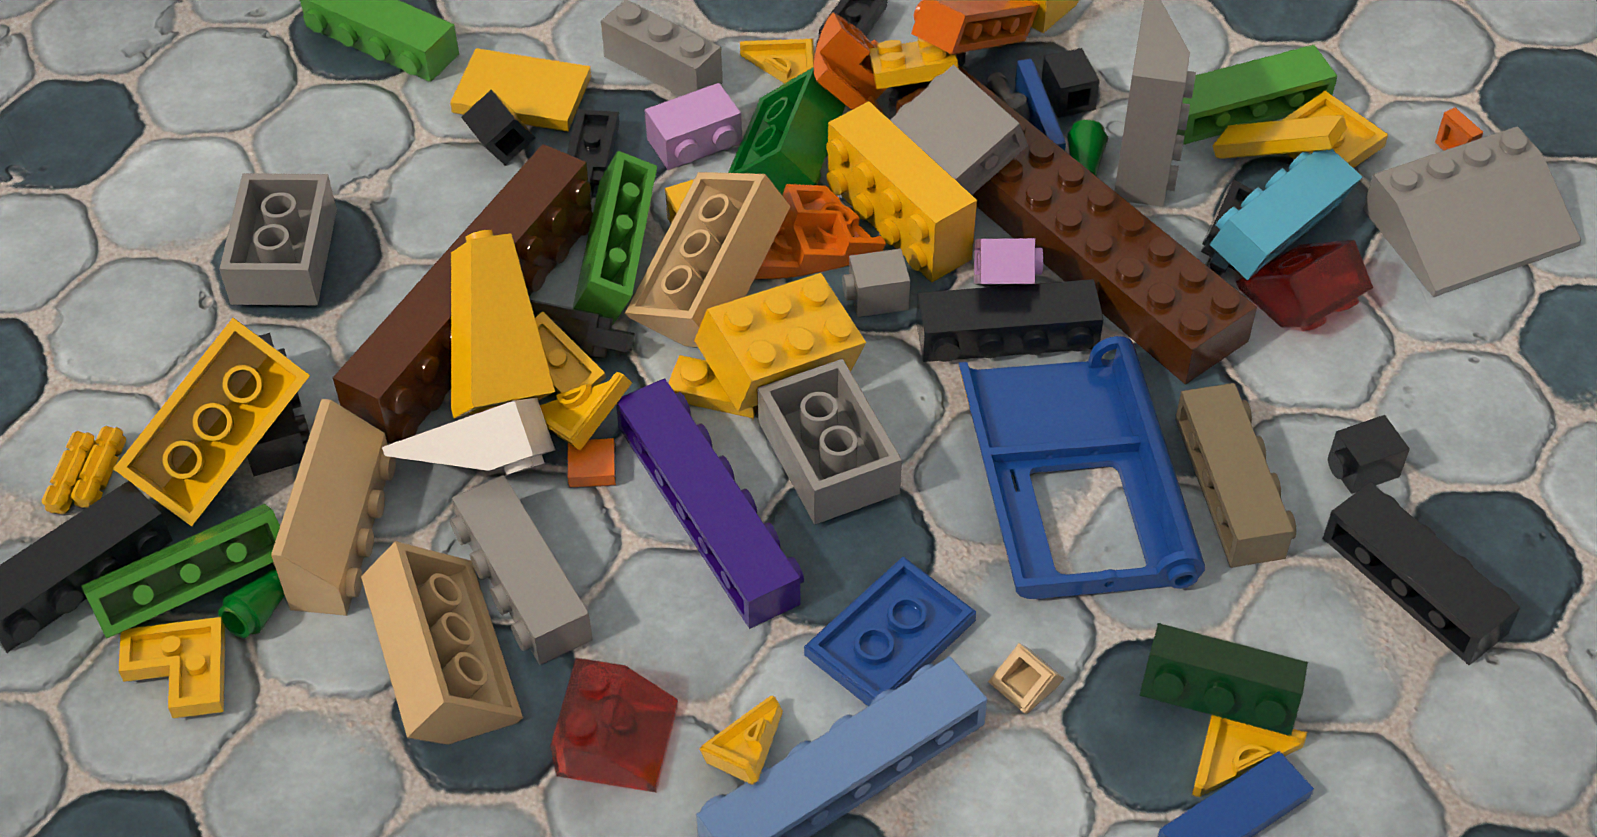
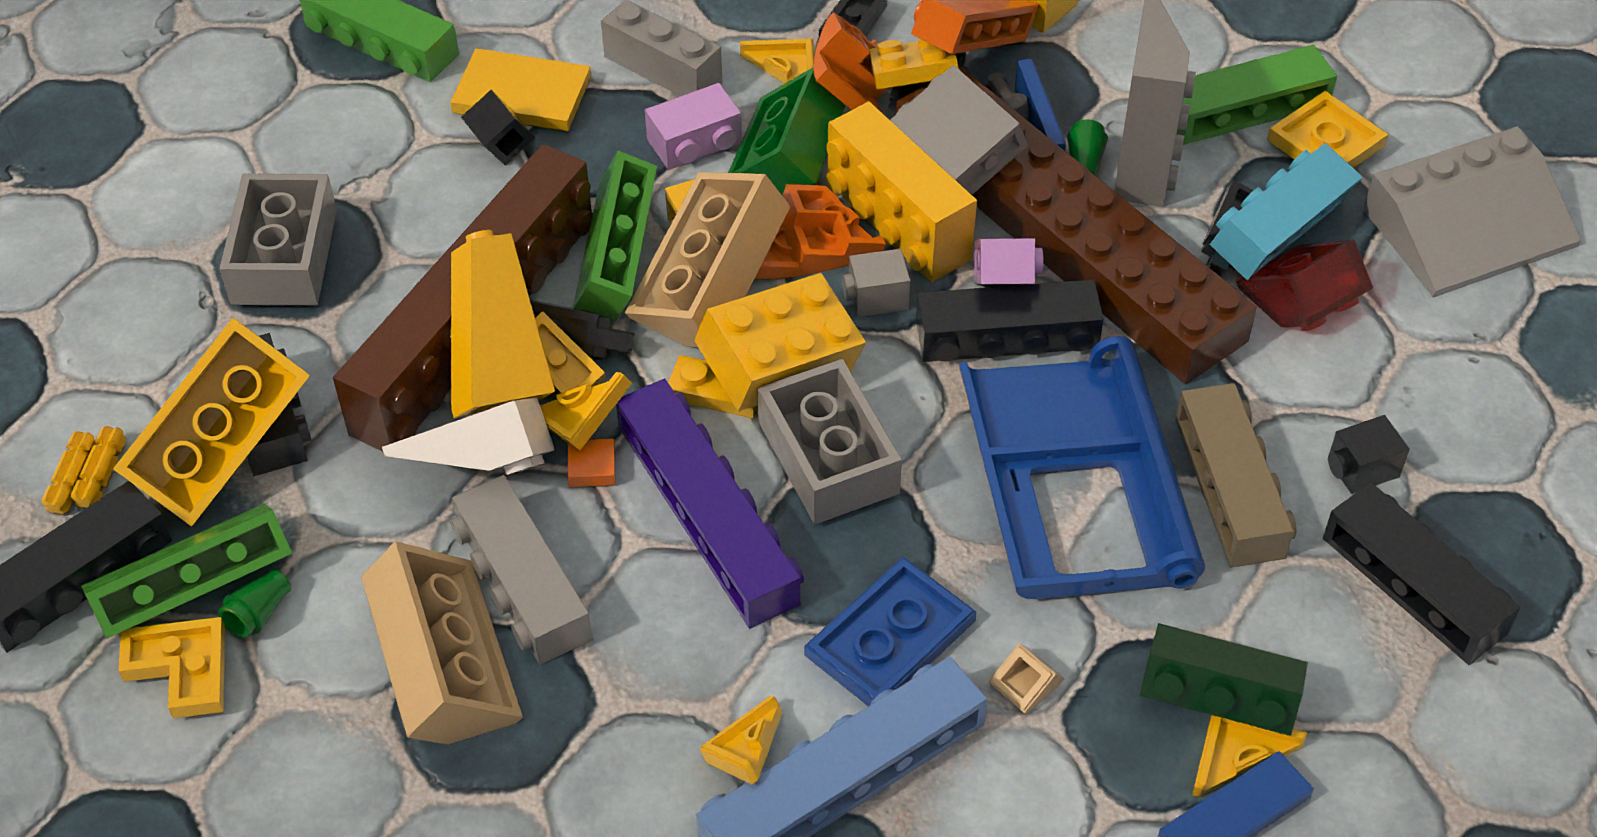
(332, 512): tan slope -> none
(594, 141): black hinge -> none
(612, 727): clear red slope -> none
(1070, 82): black brick -> none
(1280, 137): yellow tile -> none
(1456, 130): orange tile -> none

